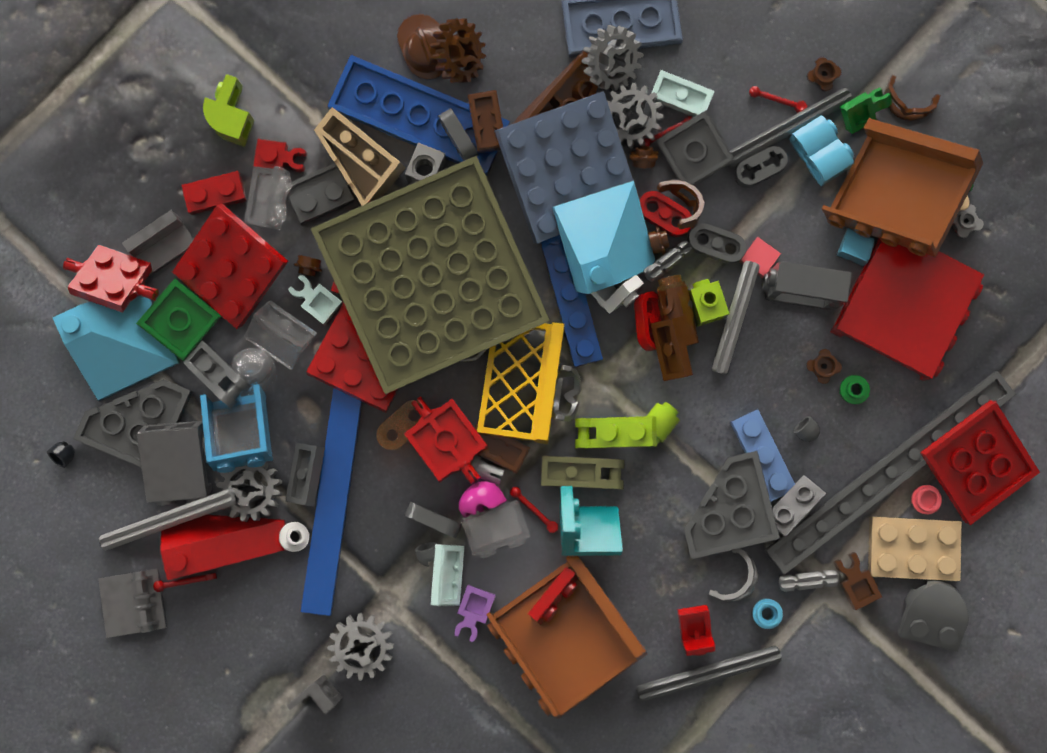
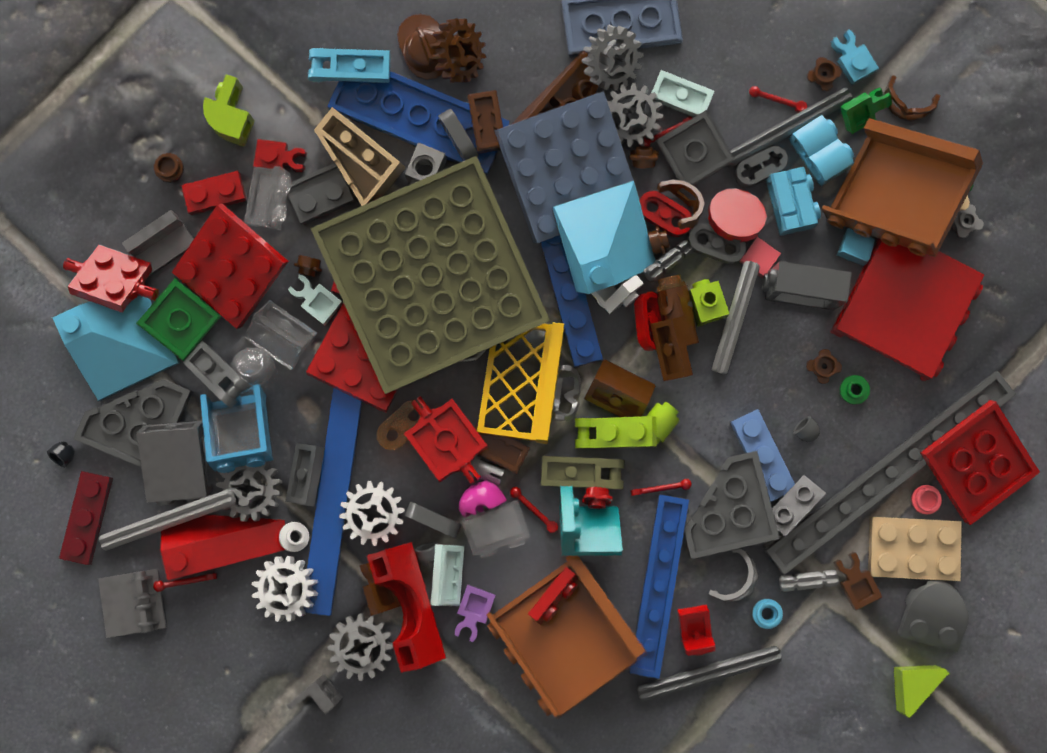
(86, 518): none -> dark red plate
(168, 167): none -> reddish brown plate
(276, 580): none -> white gear
(350, 65): none -> medium azure plate
(376, 499): none -> white gear
(378, 597): none -> reddish brown plate
(419, 637): none -> red arch
(597, 497): none -> red plate
(619, 391): none -> reddish brown panel
(660, 583): none -> blue plate
(685, 484): none -> red hinge
(736, 215): none -> tile
(793, 201): none -> medium azure brick
(855, 62): none -> medium azure plate
(915, 685): none -> lime slope

